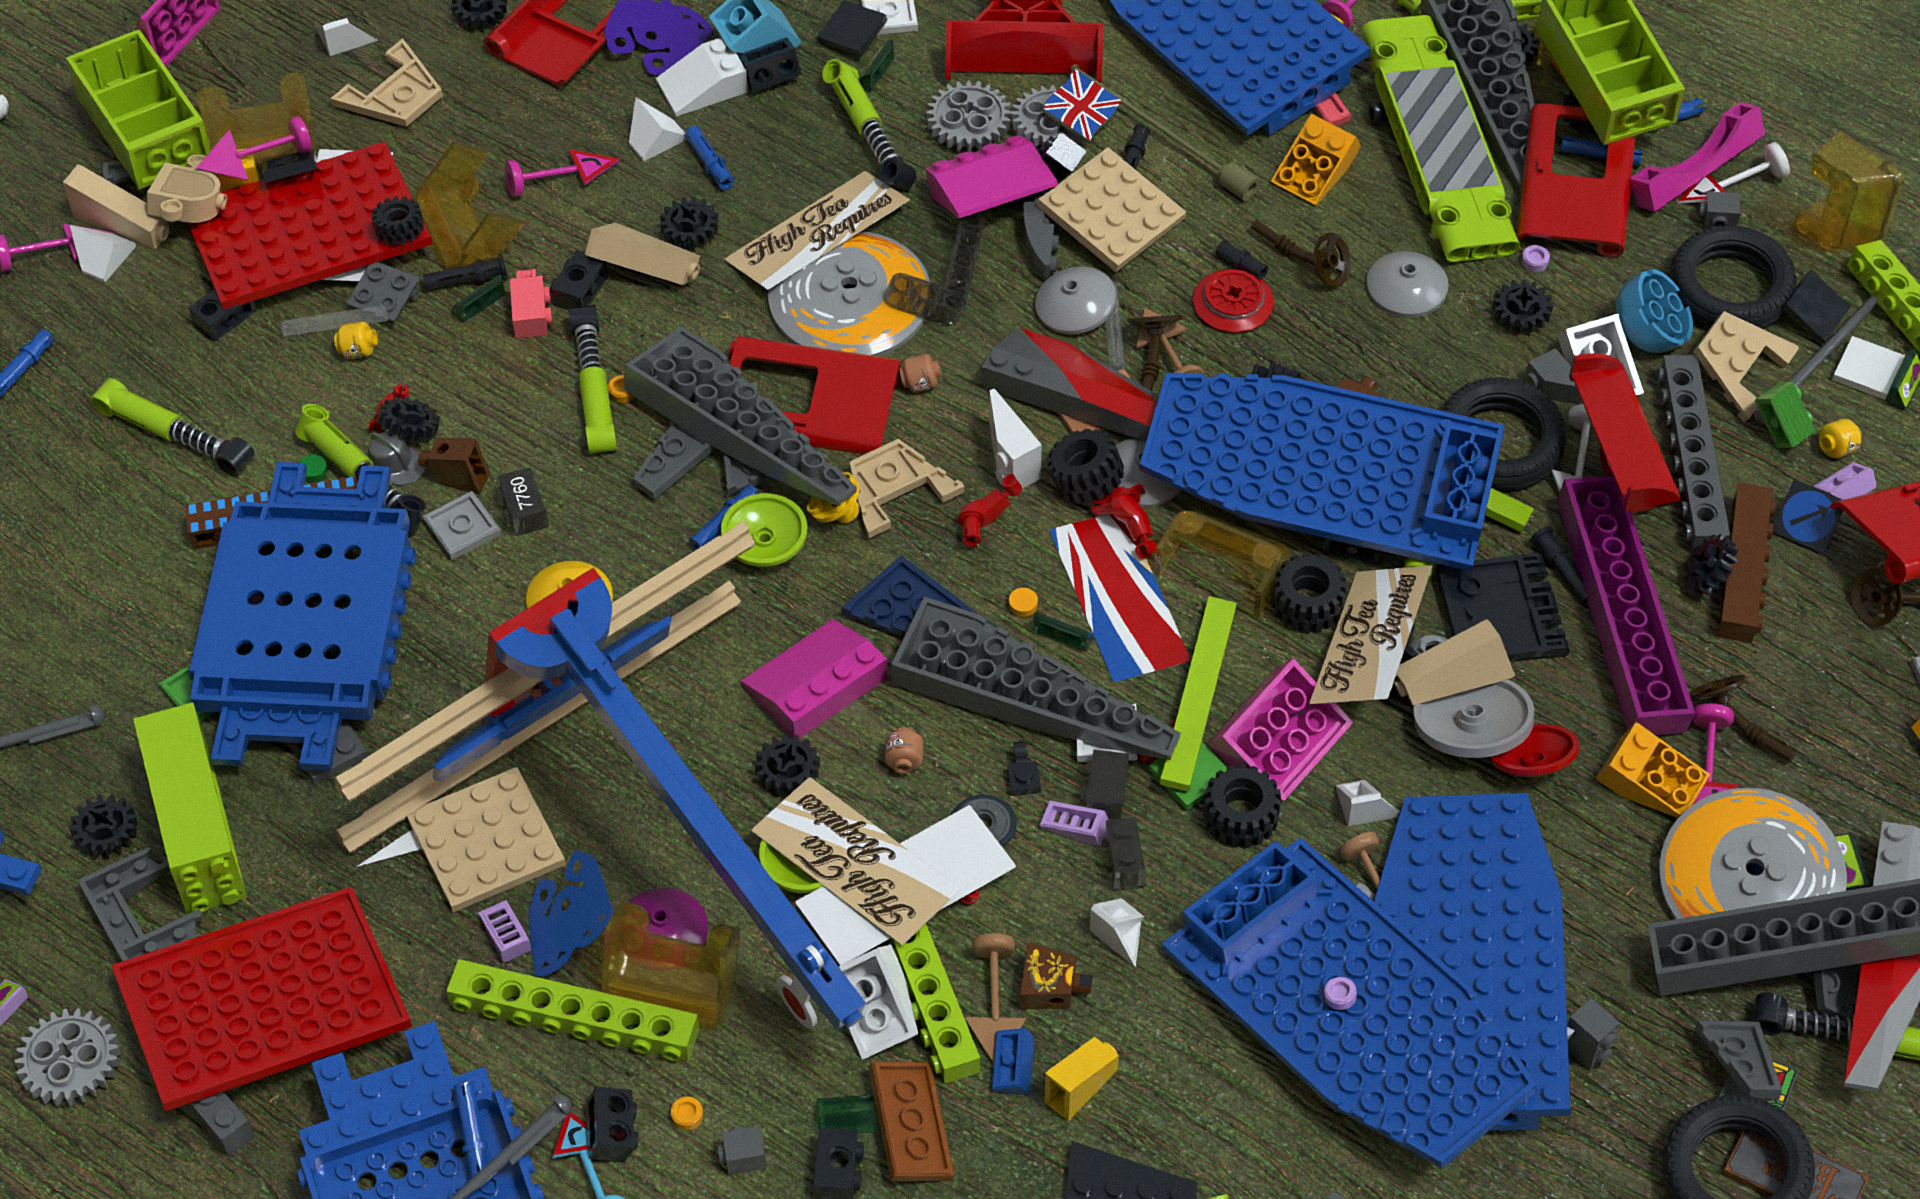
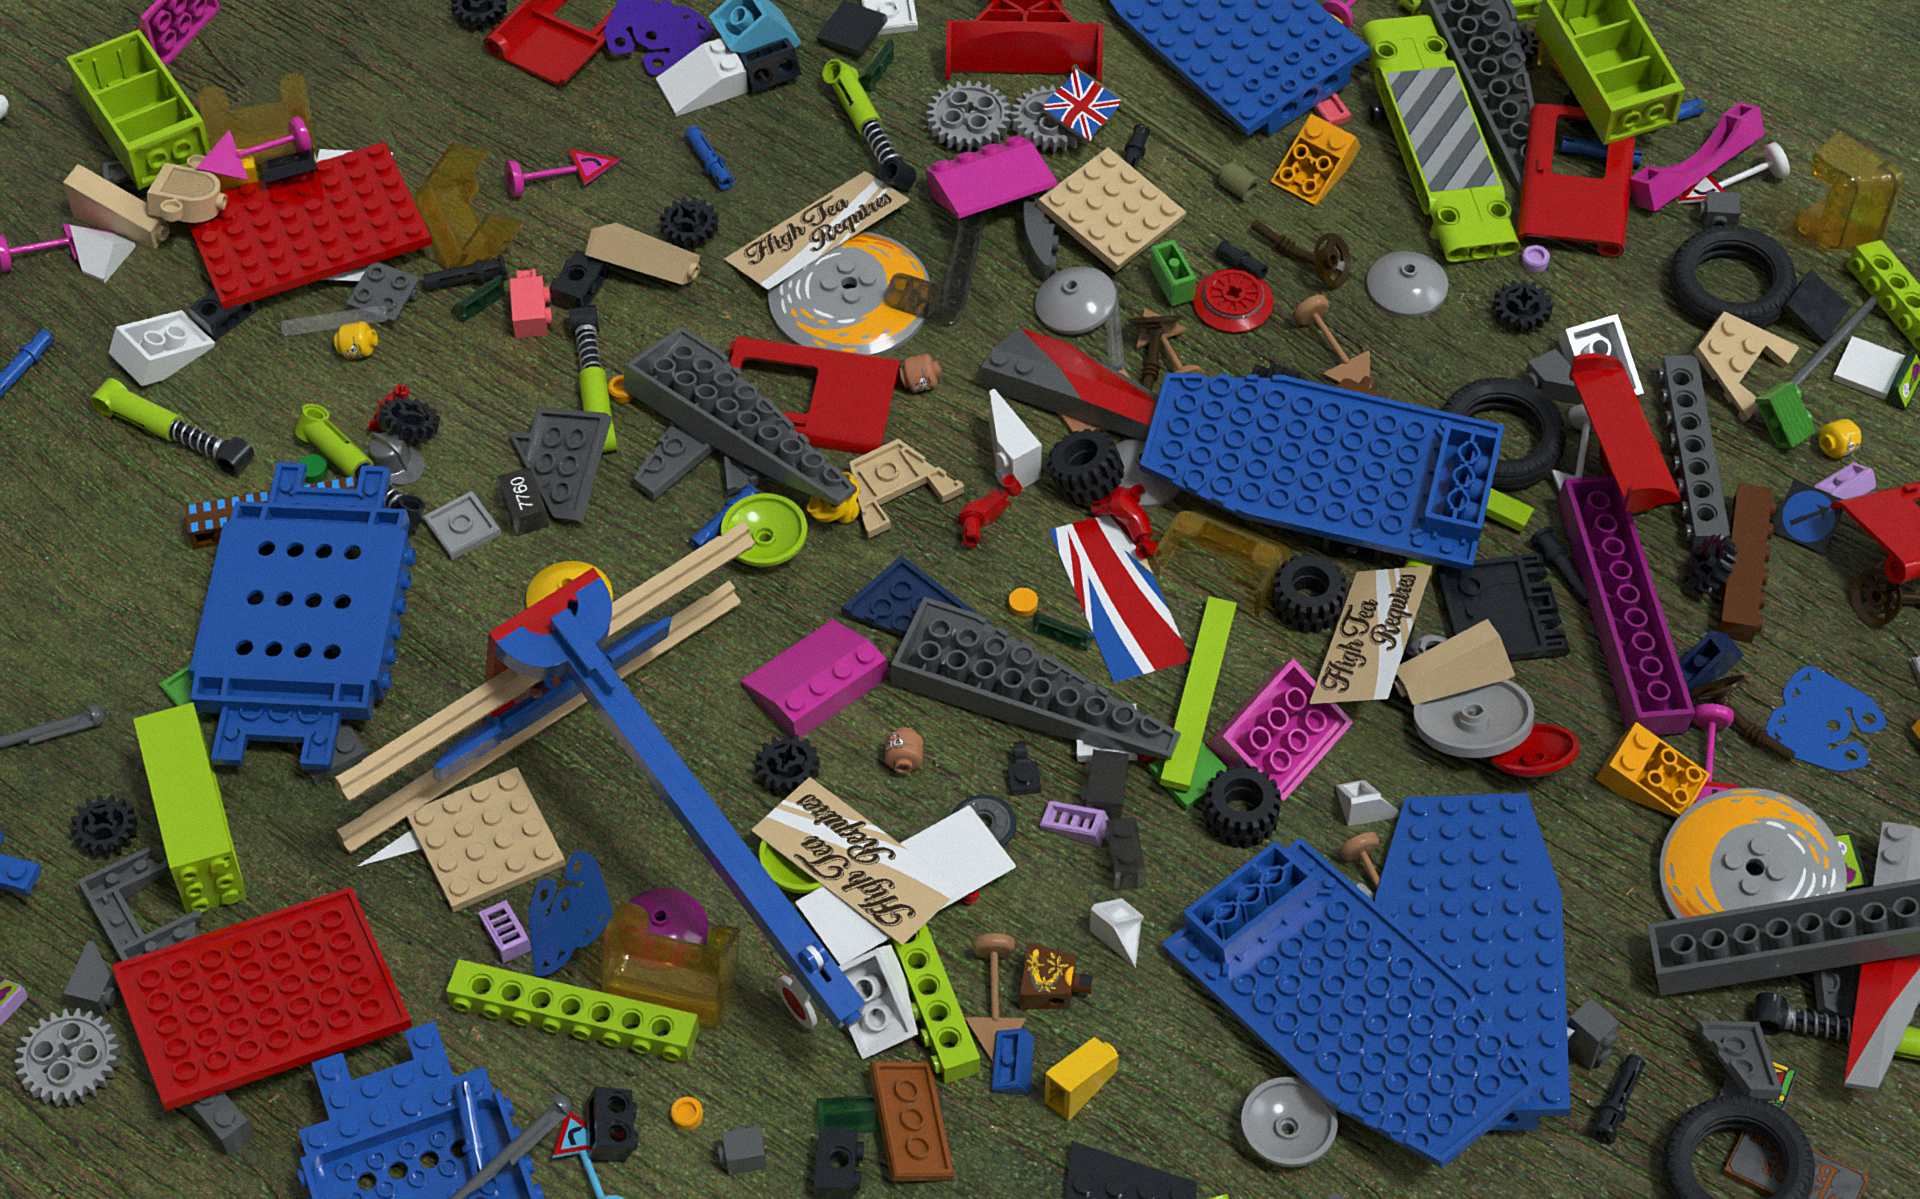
(91, 983): none -> dark grey slope
(158, 346): none -> white slope
(342, 36): white slope -> none
(400, 96): tan wing -> none
(405, 211): black tyre -> none
(456, 464): reddish brown torso -> none
(564, 457): none -> dark grey wing
(652, 131): white slope -> none
(1061, 155): brick -> none
(1173, 272): none -> bright green brick
(1293, 1106): none -> light grey dish
(1340, 993): lavender tile -> none
(1355, 368): none -> medium nougat piece
(1613, 1109): none -> black pin
(1653, 313): dark azure cylinder -> none
(1709, 659): none -> dark blue slope
(1807, 718): none -> blue piece

